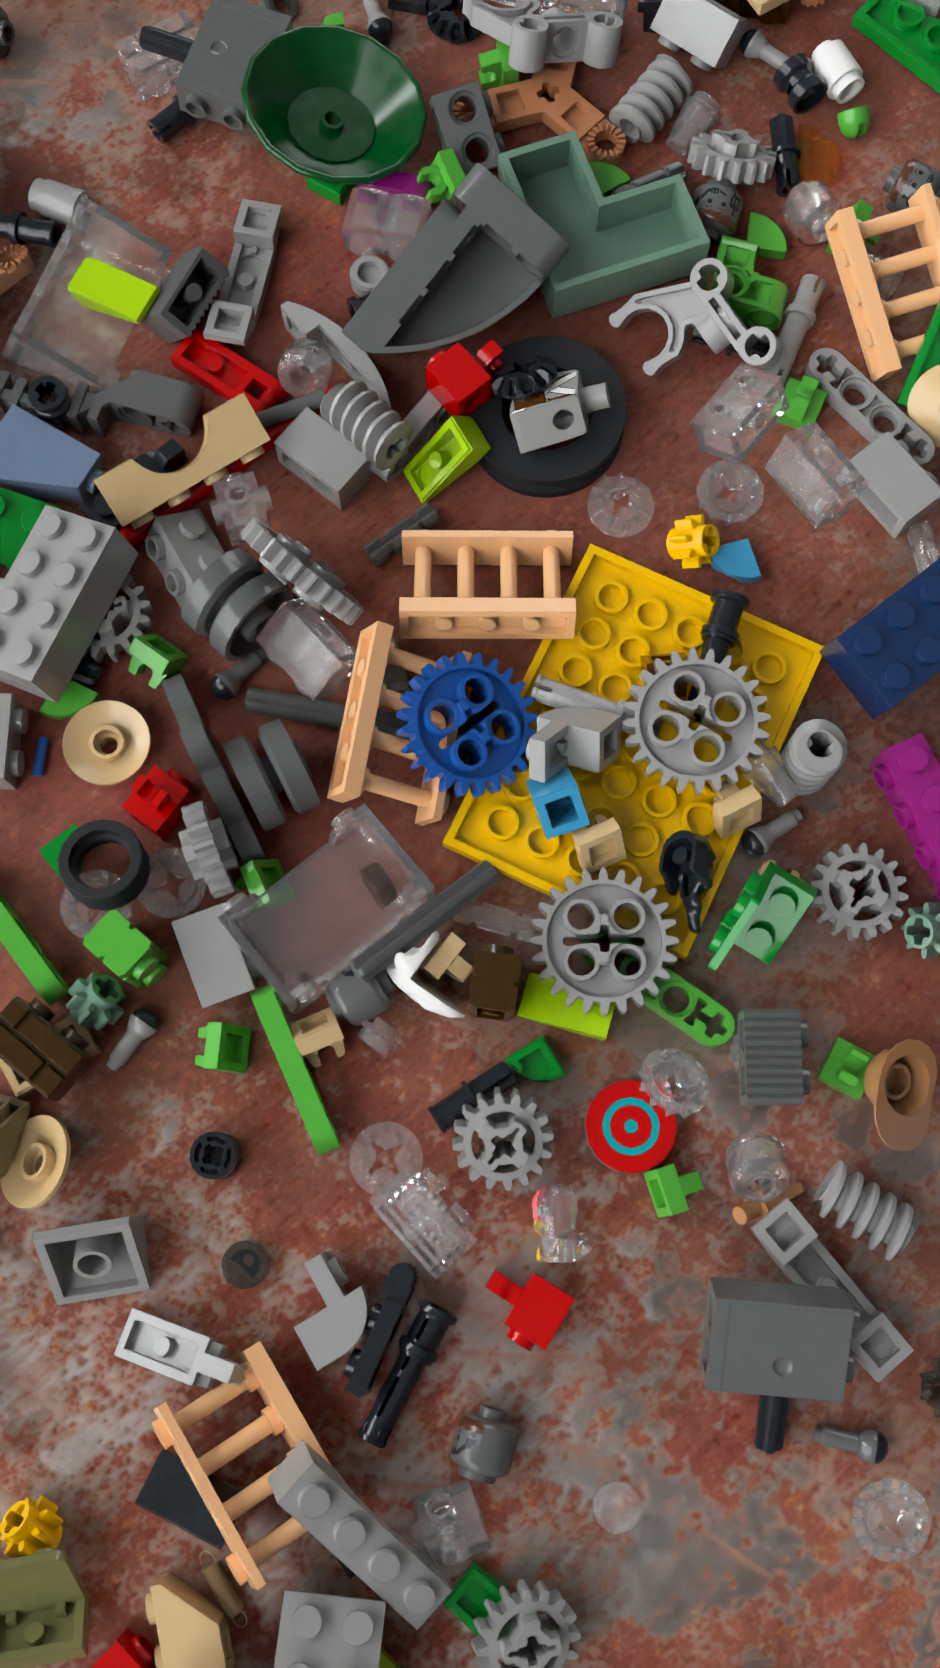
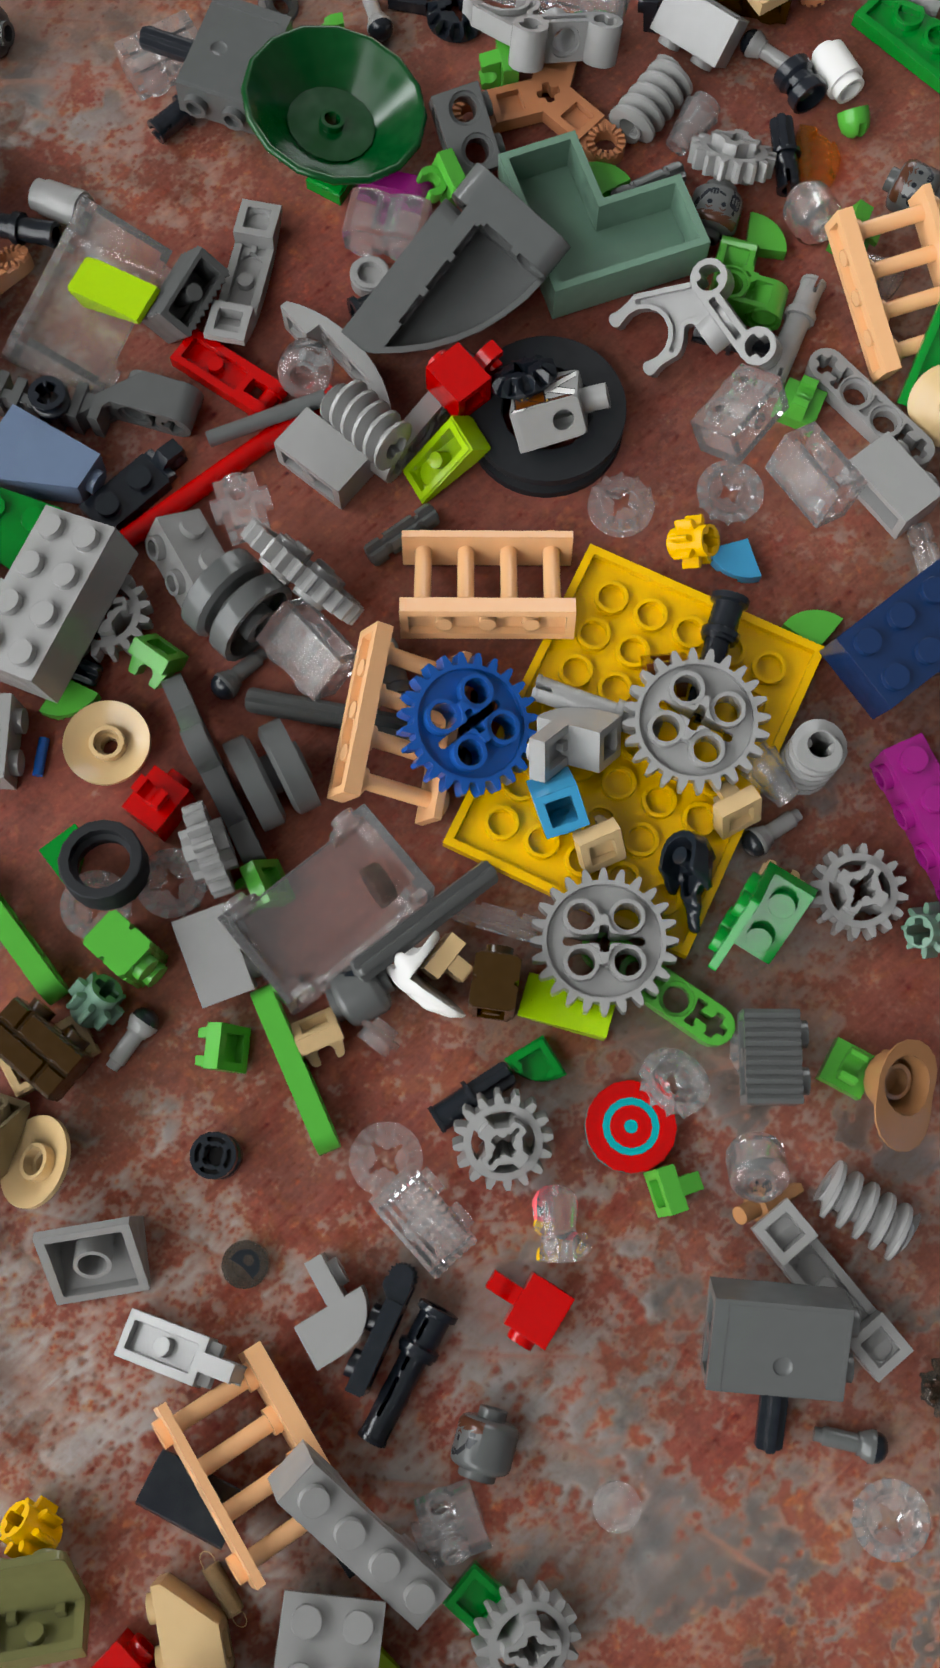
(229, 434): tan arch -> none
(813, 625): none -> bright green tile

